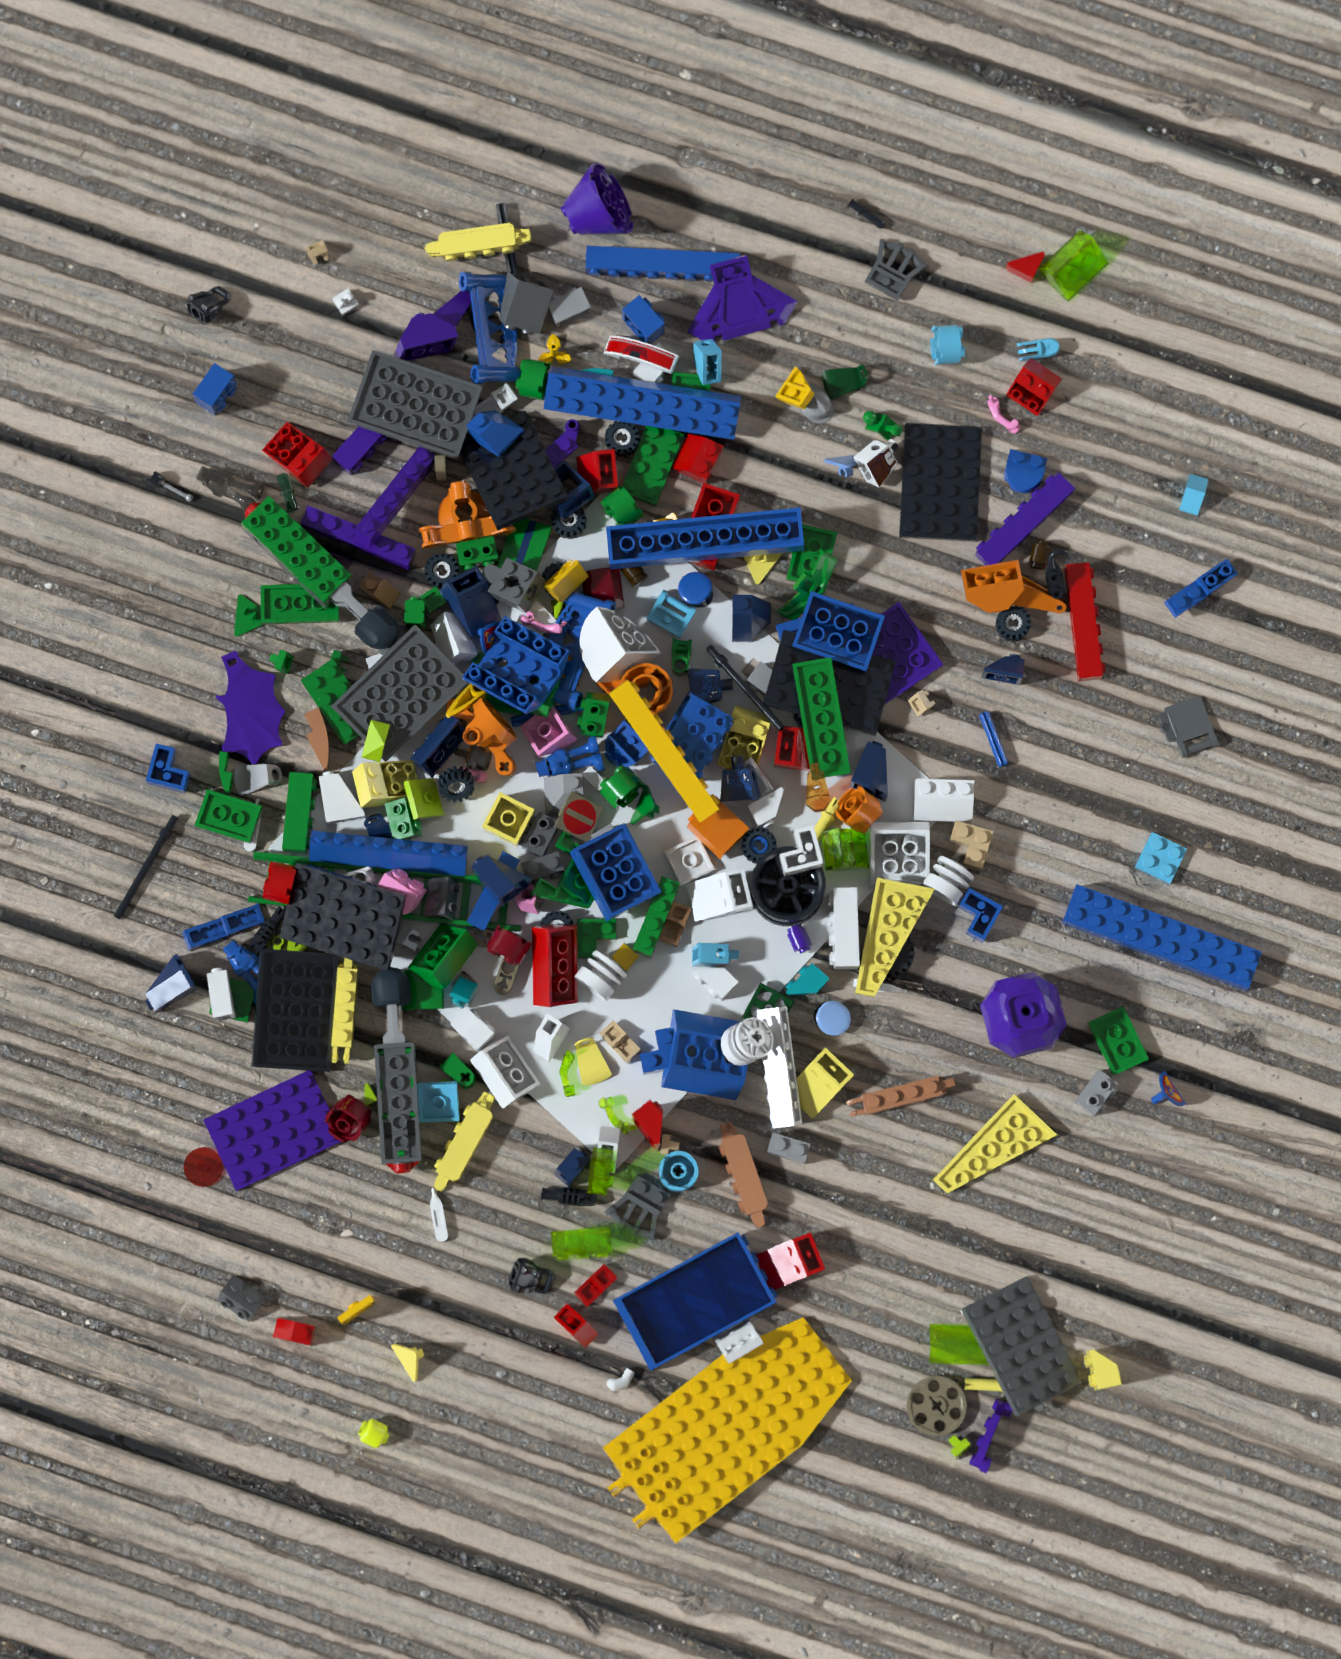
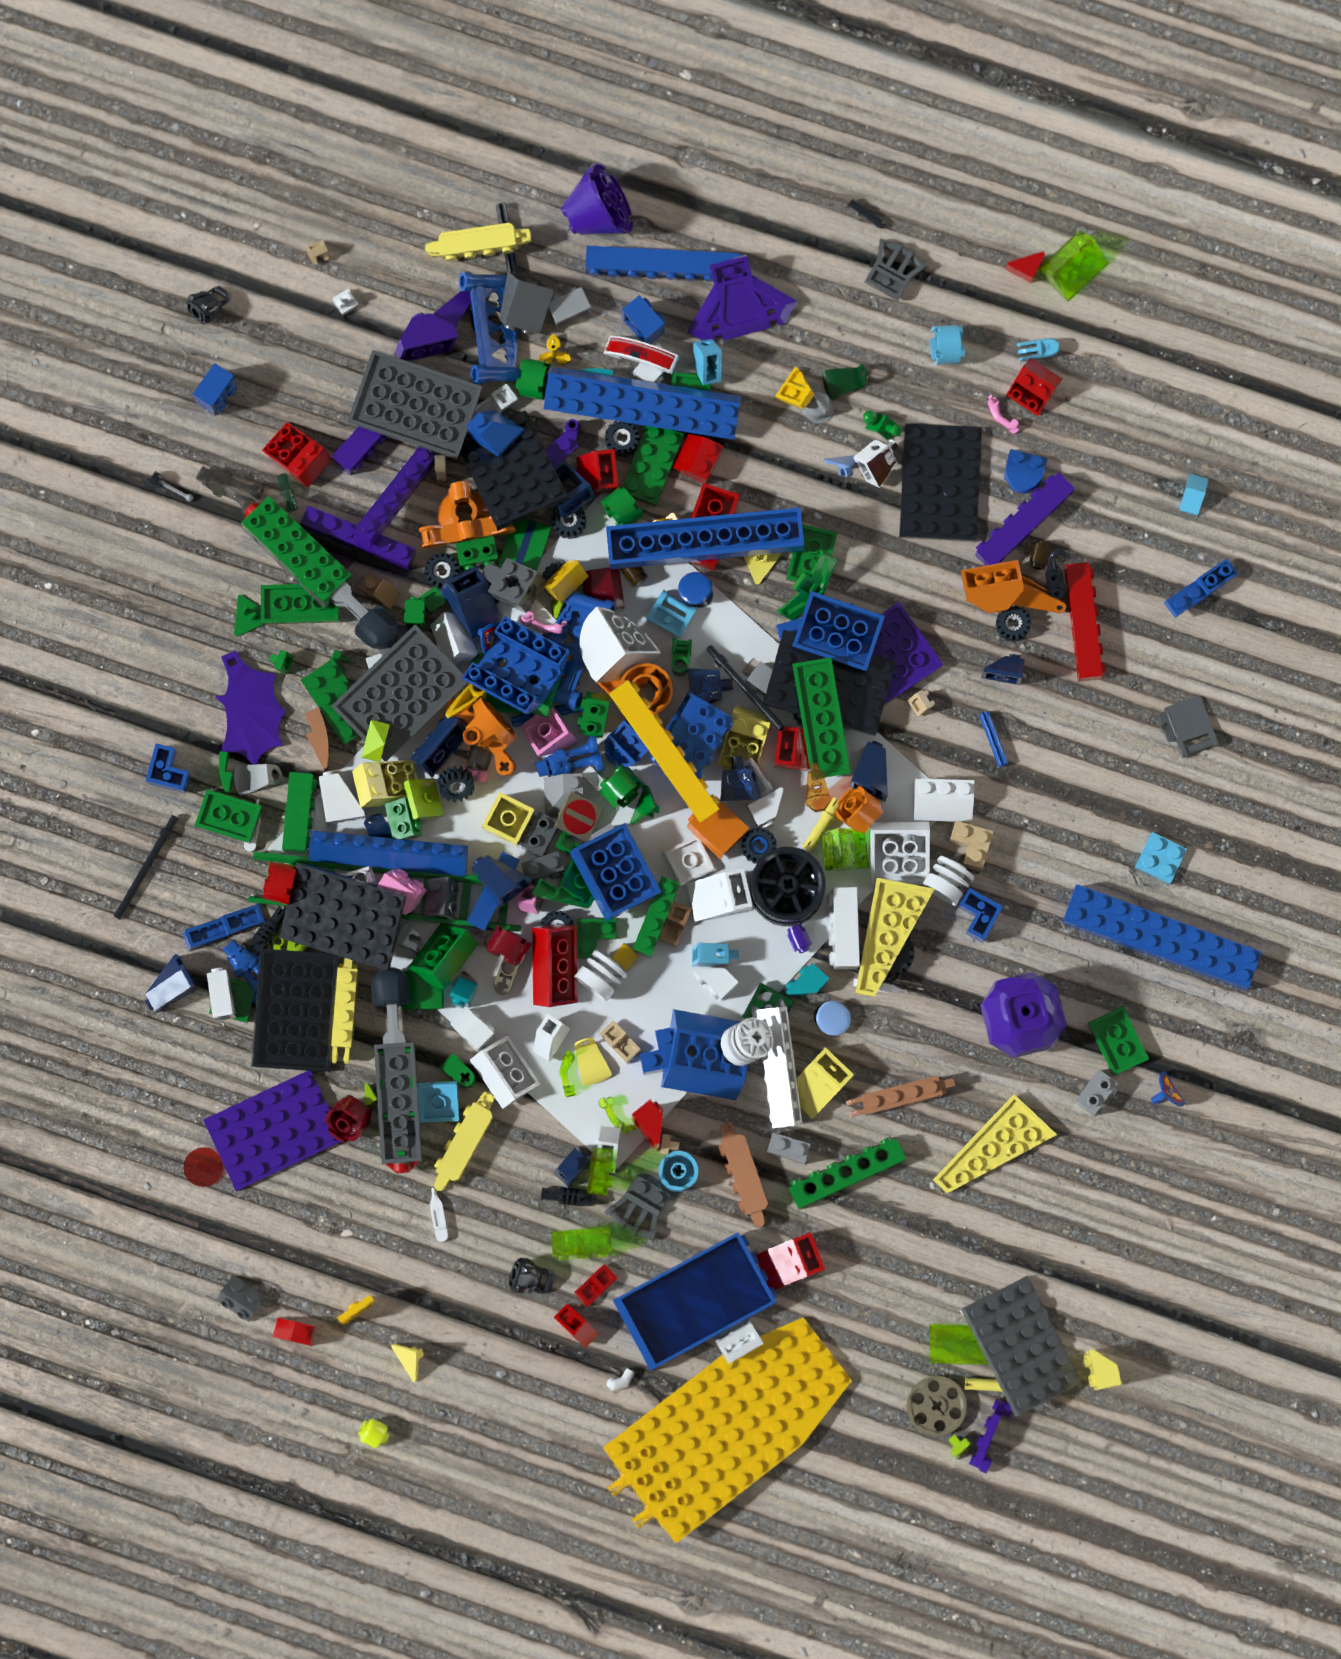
(749, 617): dark blue slope -> none
(803, 1199): none -> green brick
(807, 853): white brick -> none

